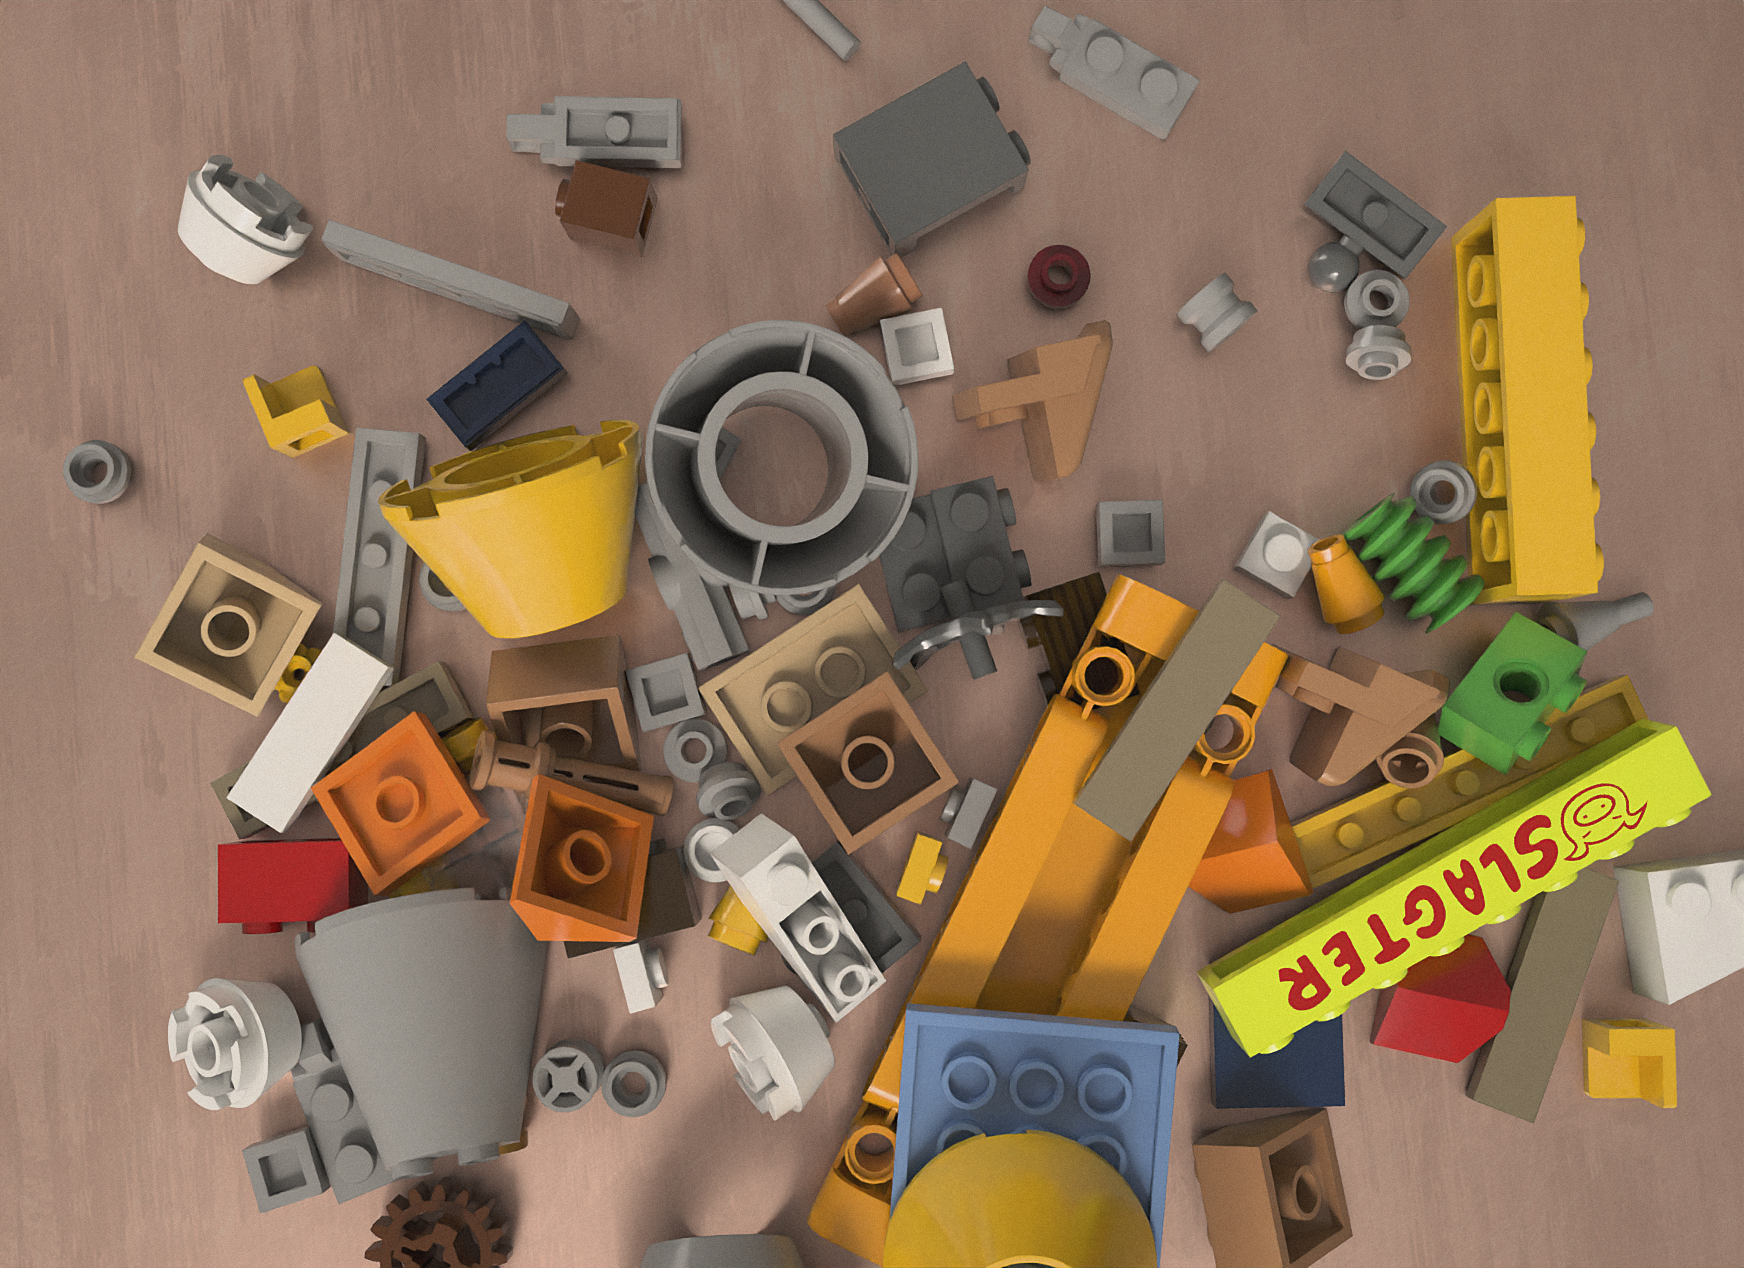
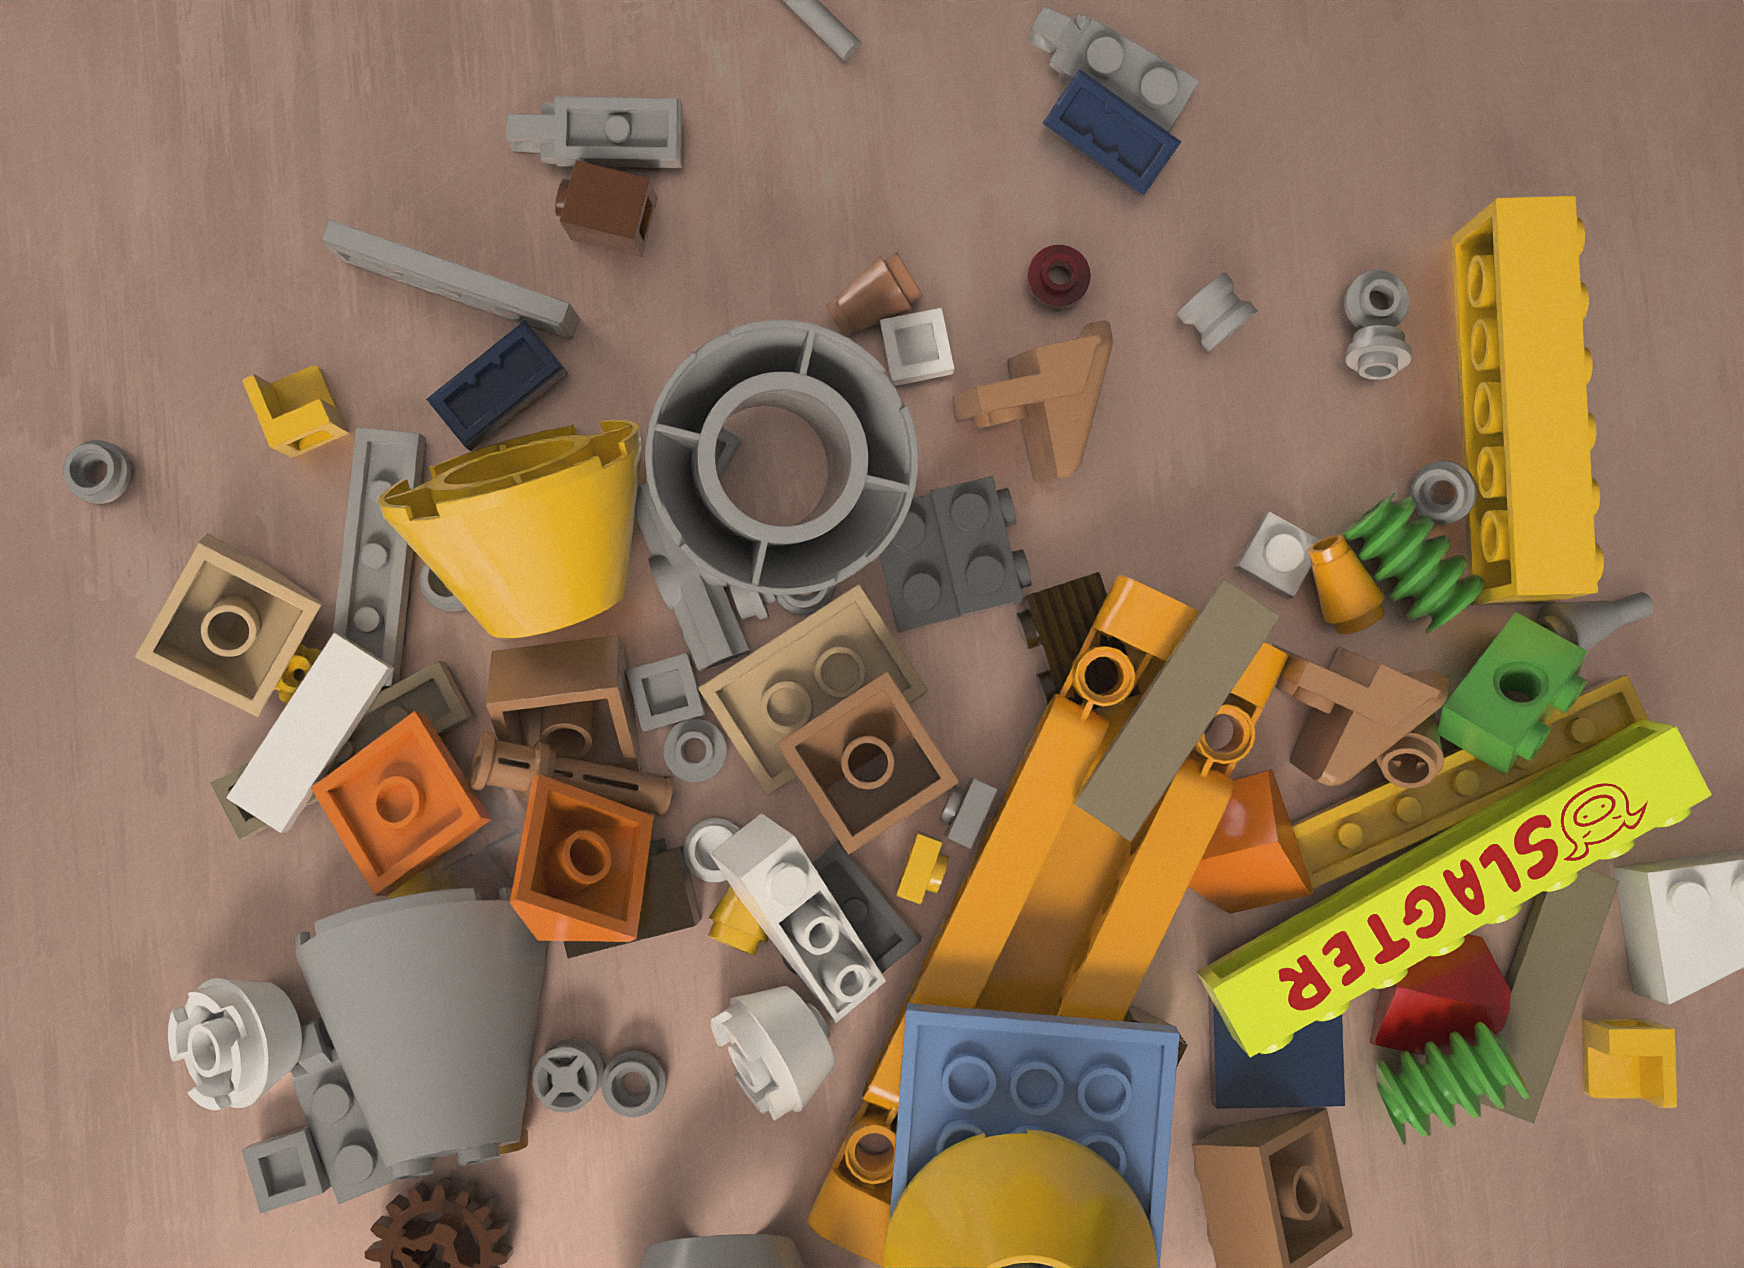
(240, 223): white cone -> none
(286, 882): red brick -> none
(463, 741): yellow plate -> none
(641, 974): white plate -> none
(727, 791): light grey plate -> none
(930, 157): dark grey panel -> none
(970, 629): dark grey piece -> none
(1111, 132): none -> dark blue plate
(1130, 533): light grey plate -> none
(1372, 219): dark grey plate -> none
(1448, 1081): none -> bright green piece

